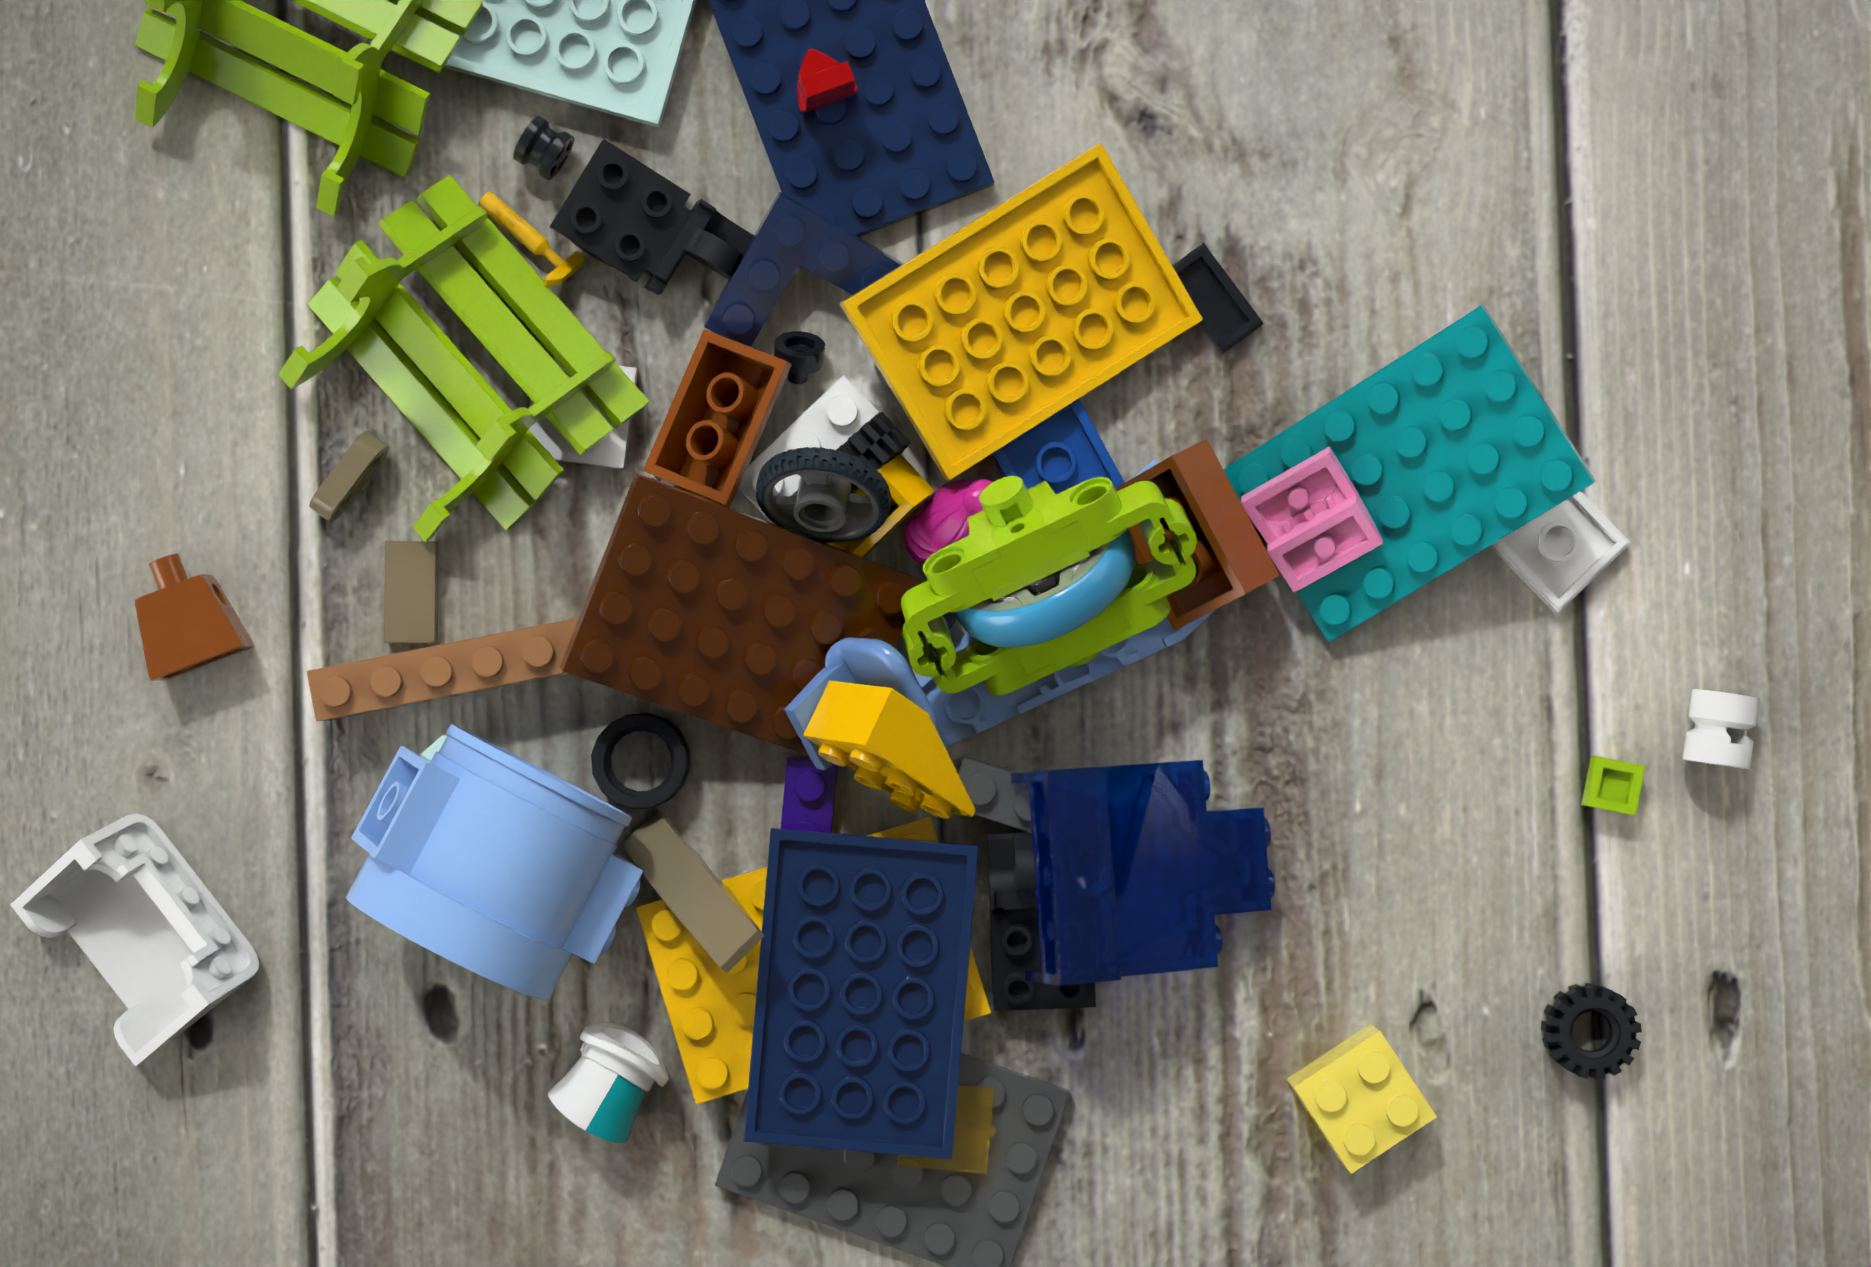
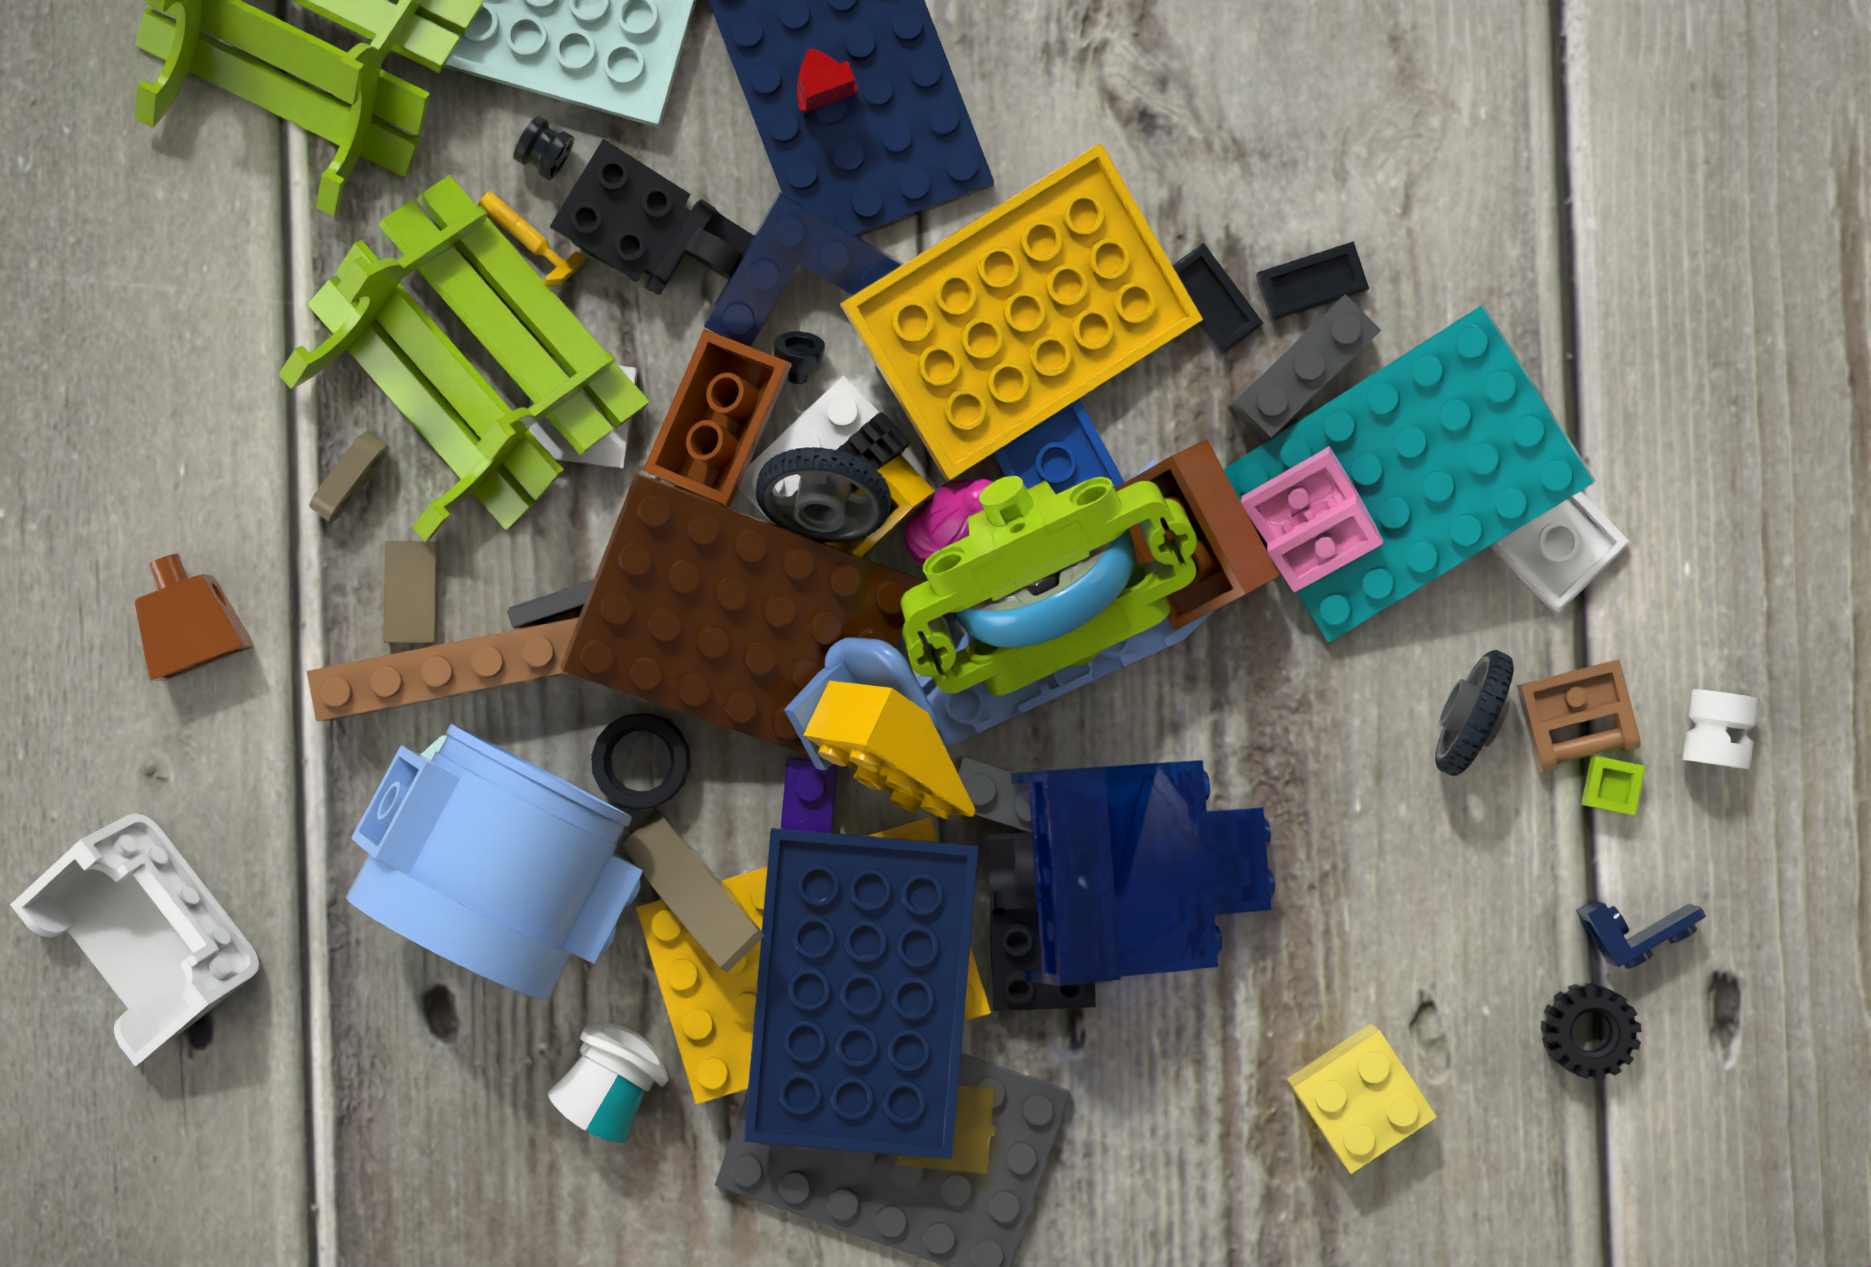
(549, 606): none -> dark grey tile
(1305, 368): none -> dark grey brick
(1312, 281): none -> black tile
(1474, 712): none -> wheel
(1575, 699): none -> medium nougat plate
(1609, 927): none -> dark blue bracket

